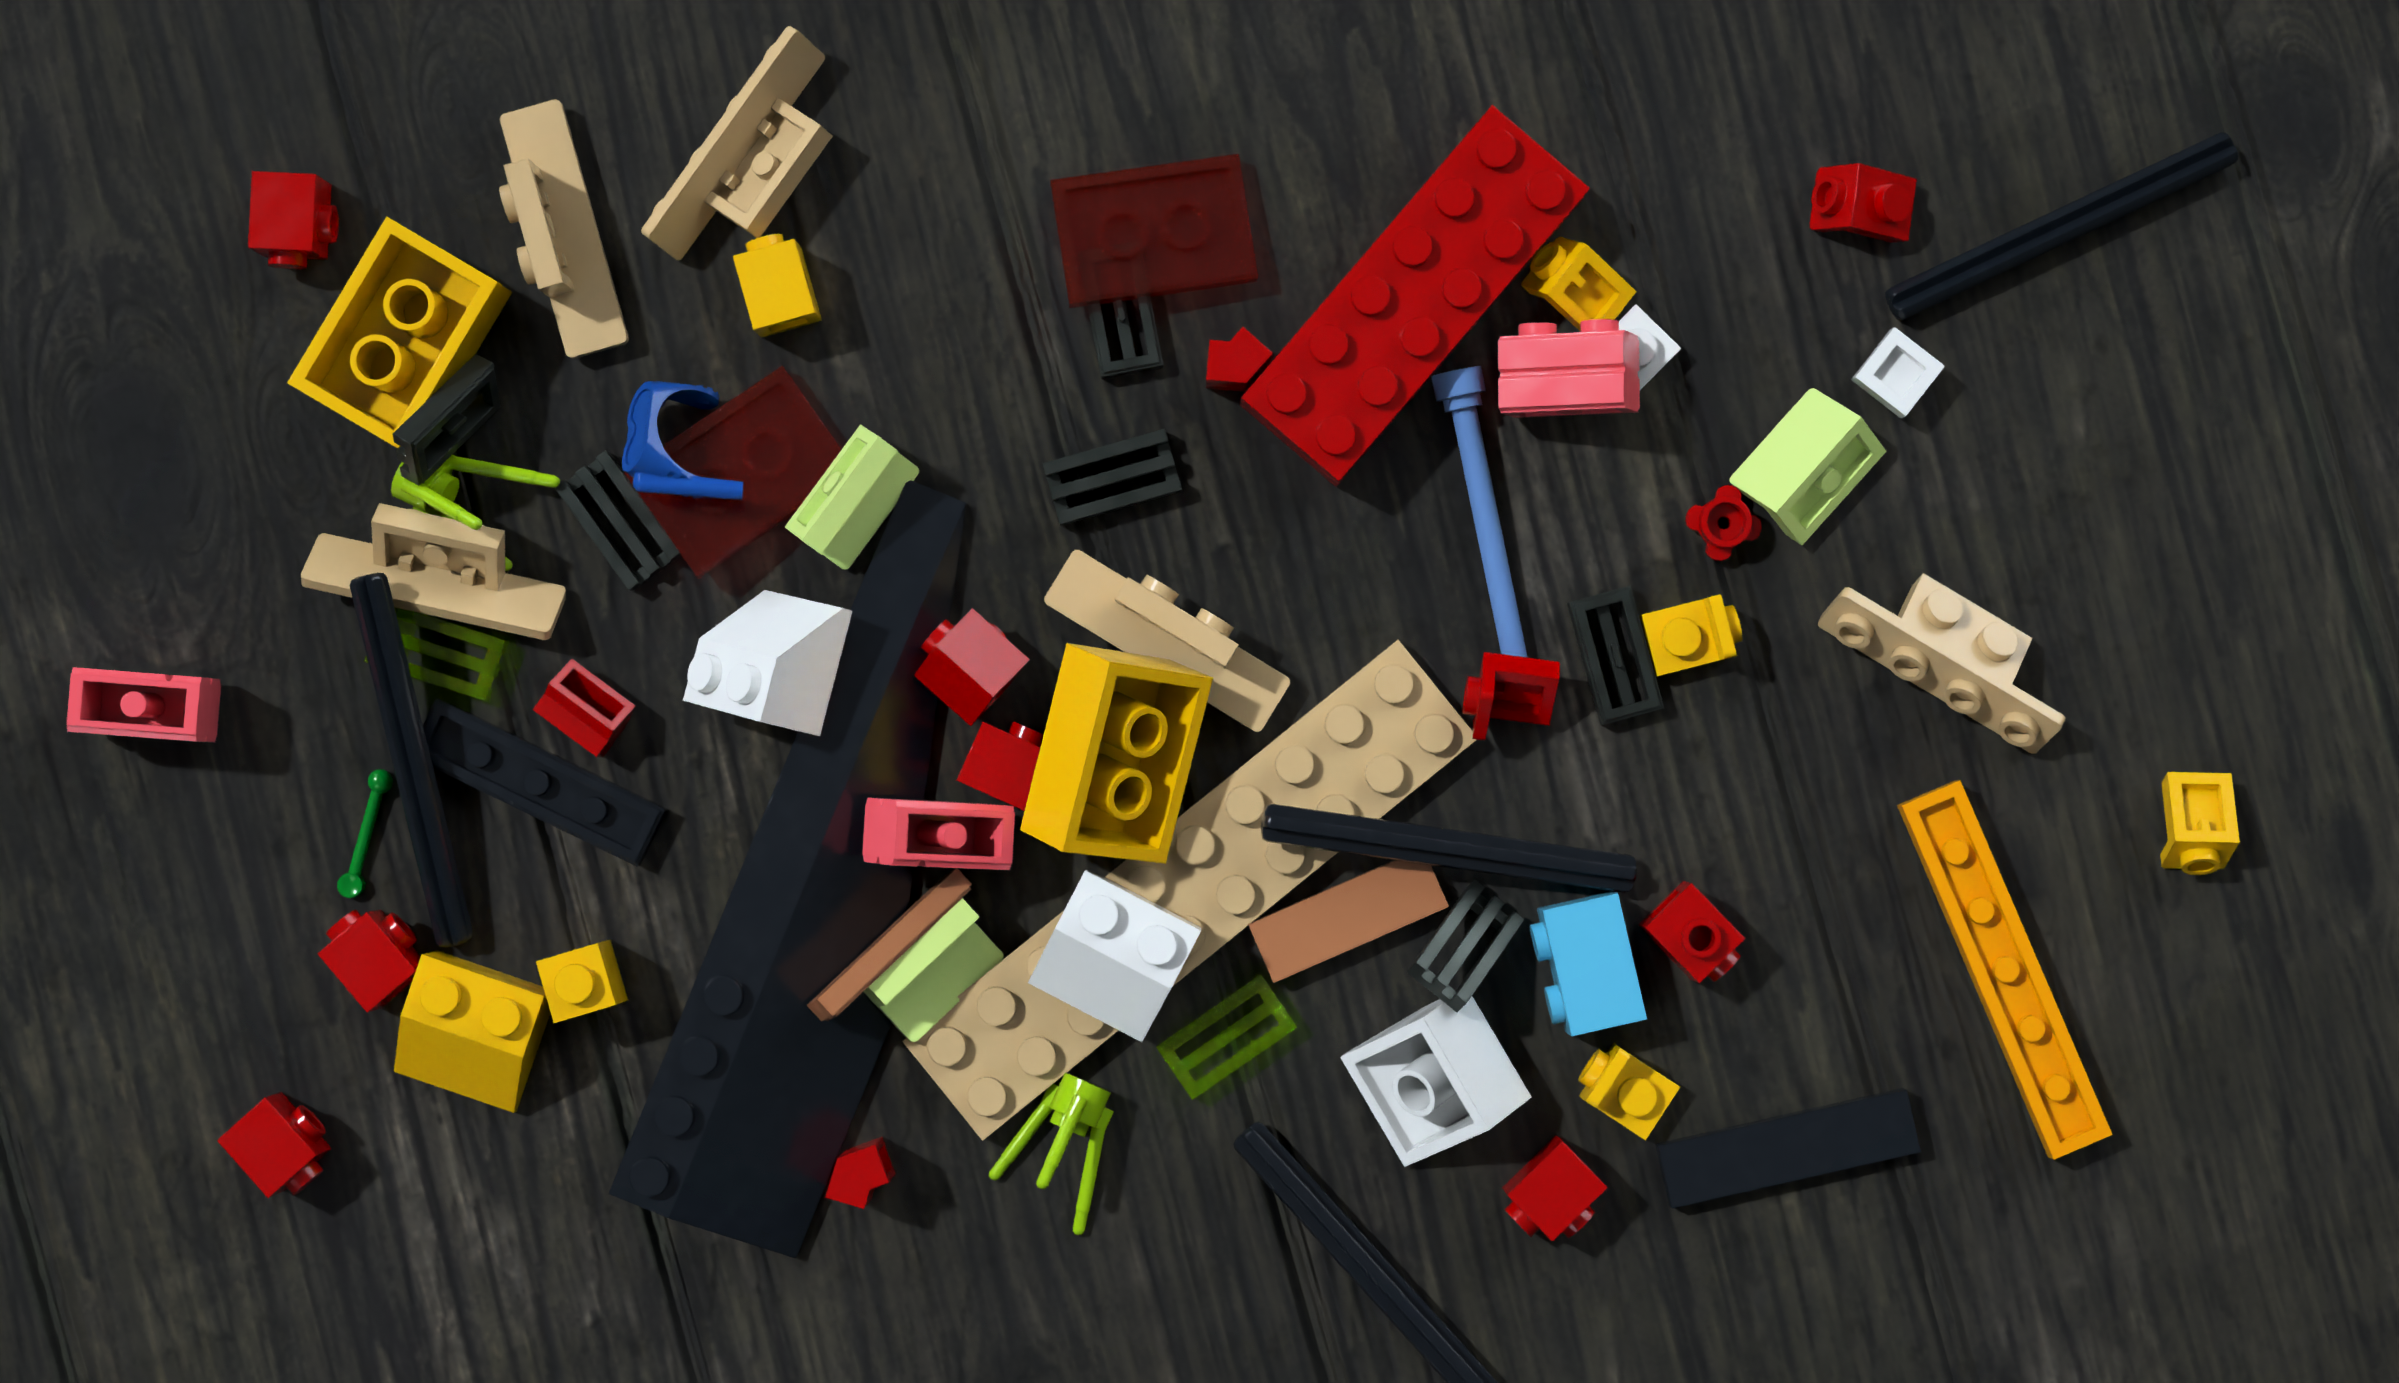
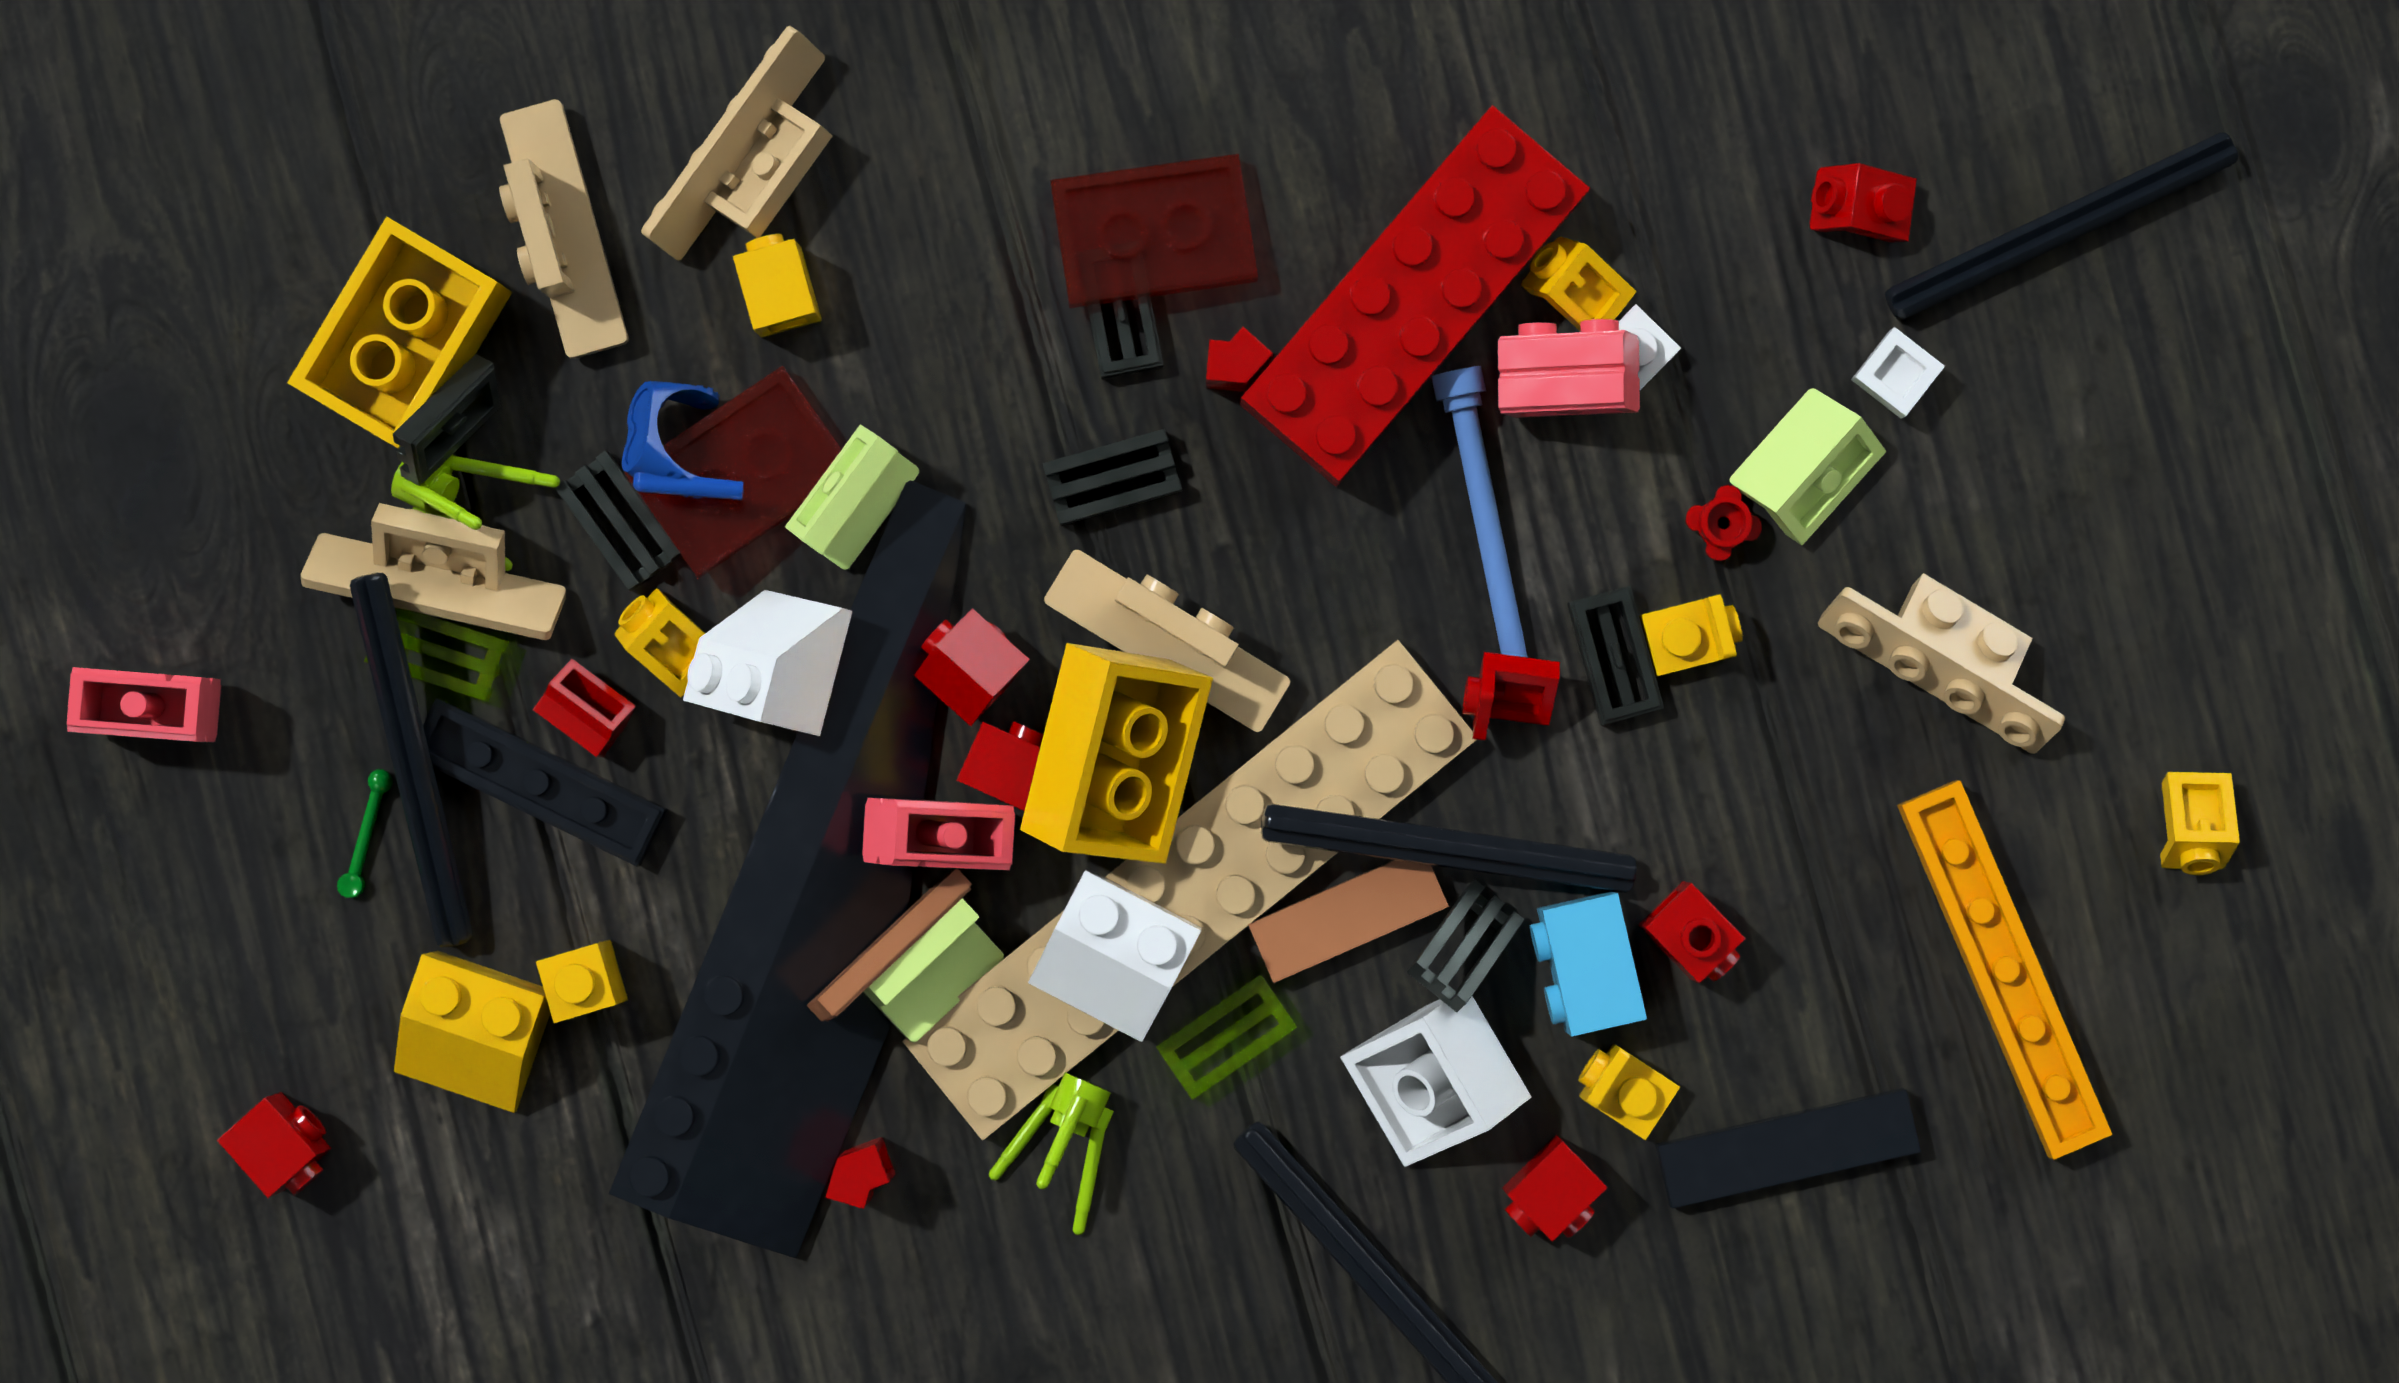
(291, 218): red brick -> none
(372, 956): red brick -> none
(660, 638): none -> yellow bracket

